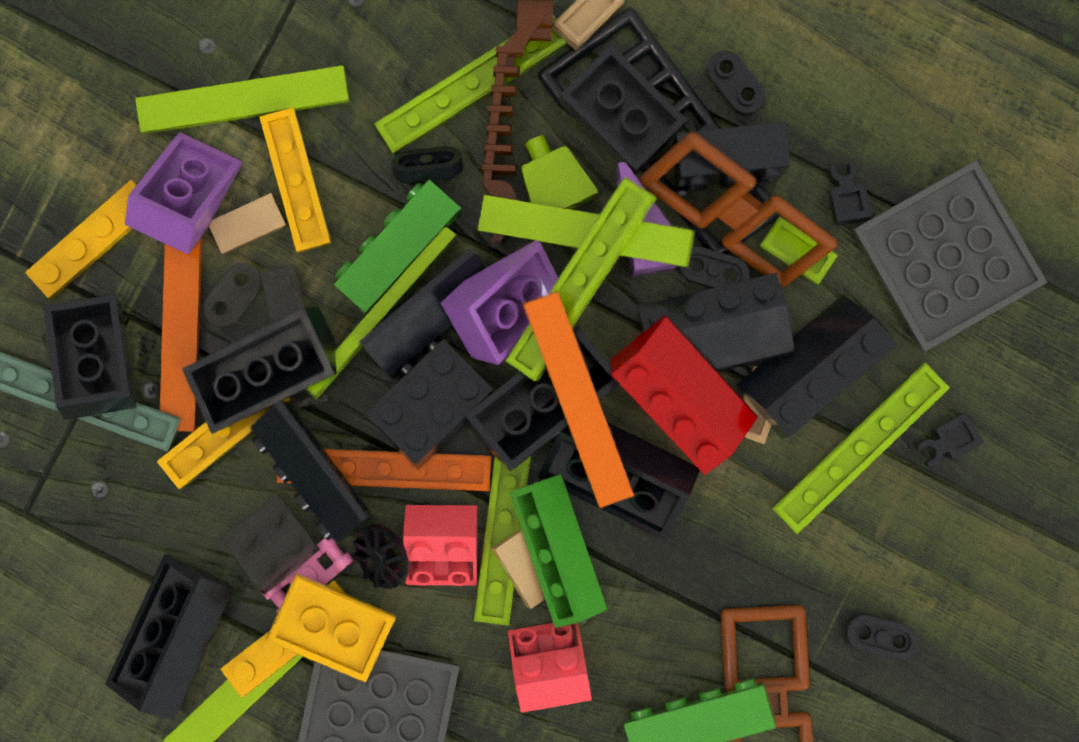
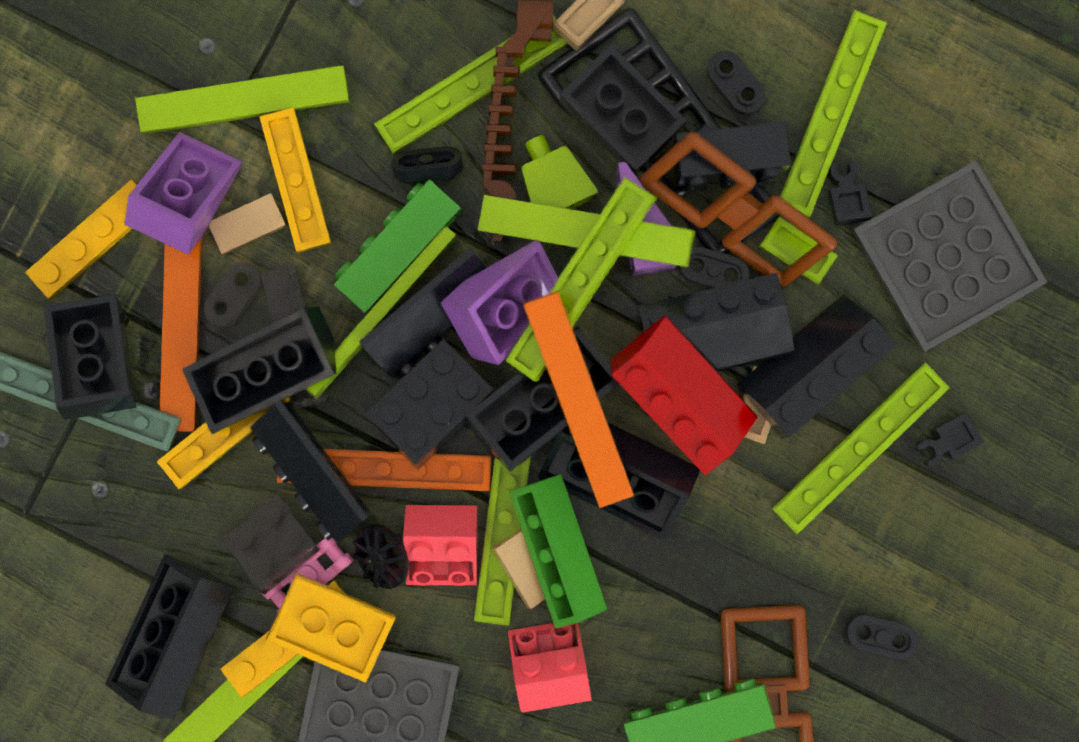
(832, 111): none -> lime tile

